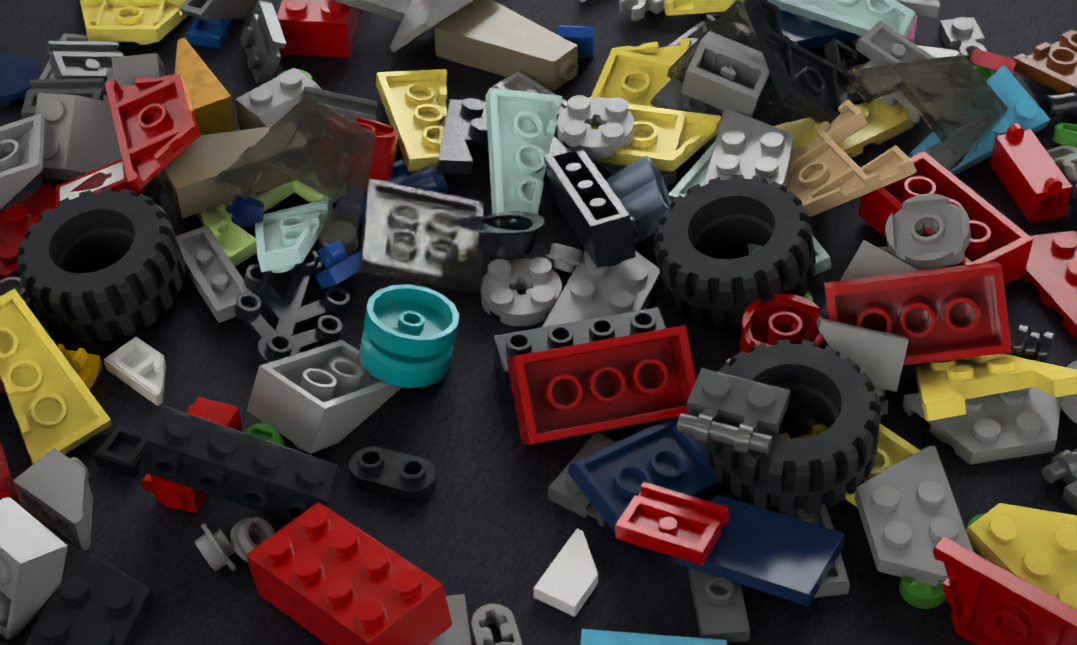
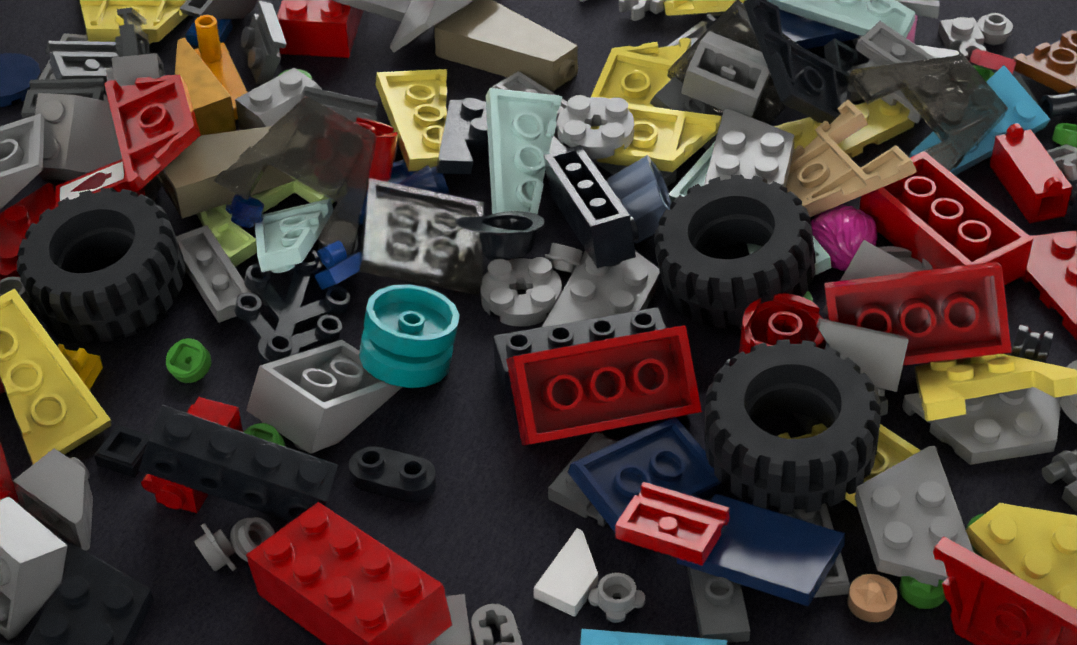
(132, 38): none -> dark grey plate
(139, 368): white tile -> none
(188, 360): none -> bright green tile
(218, 58): none -> light orange piece
(581, 36): blue tile -> none
(616, 586): none -> light grey plate
(736, 402): dark grey plate -> none
(842, 232): none -> dark pink hair
(872, 598): none -> light nougat tile
(930, 252): light grey plate -> none
(995, 28): none -> light grey plate

